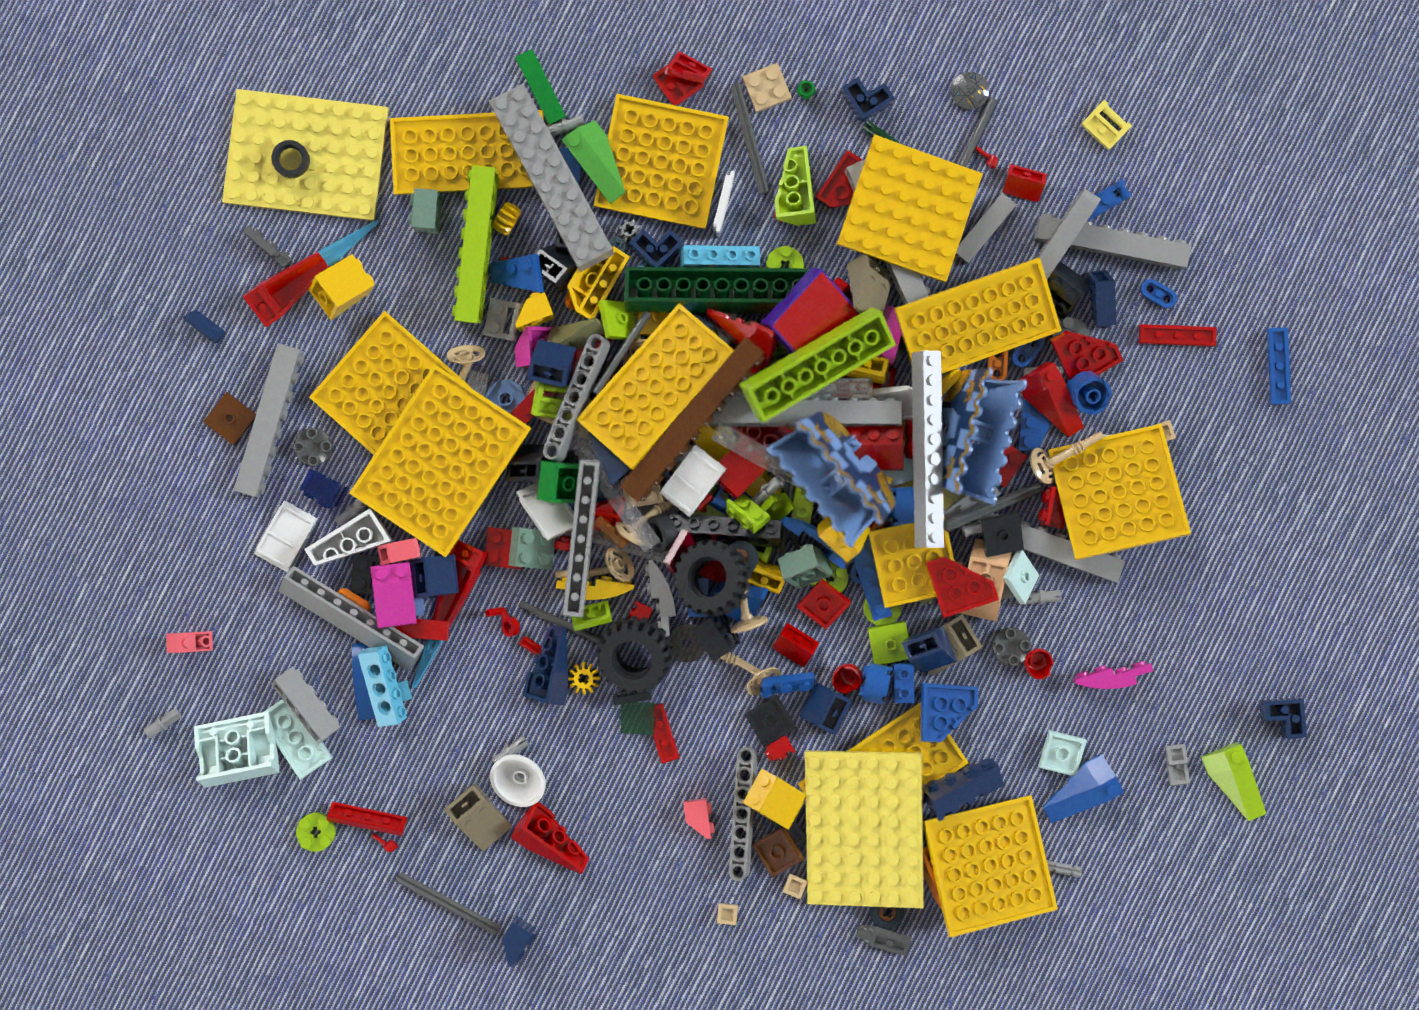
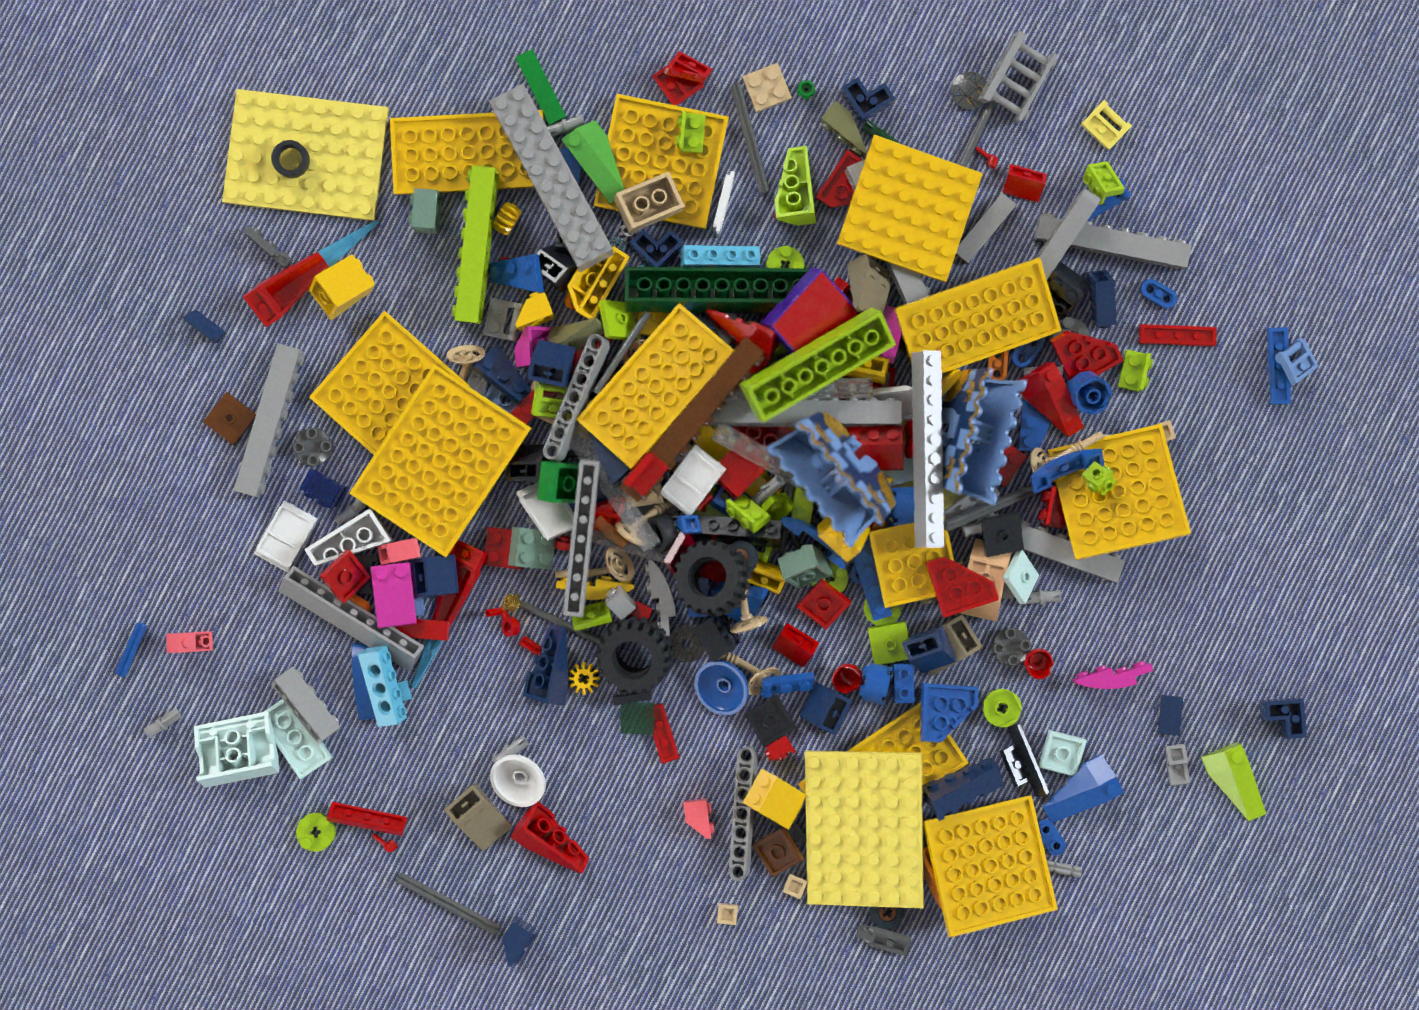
(131, 649): none -> blue axle
(345, 576): none -> red plate
(502, 374): none -> dark blue wing
(511, 602): none -> clear yellow plate
(620, 602): none -> light grey brick
(646, 474): none -> red panel
(649, 202): none -> tan brick
(688, 524): none -> blue slope
(692, 132): none -> lime bracket
(715, 693): none -> blue dish
(842, 124): none -> olive slope
(999, 77): none -> light grey fence
(1011, 713): none -> lime plate
(1021, 762): none -> black bracket
(1051, 837): none -> blue plate
(1064, 466): none -> blue slope
(1099, 478): none -> lime brick
(1102, 181): none -> lime bracket
(1134, 371): none -> lime bracket
(1170, 715): none -> dark blue slope
(1300, 366): none -> medium blue plate

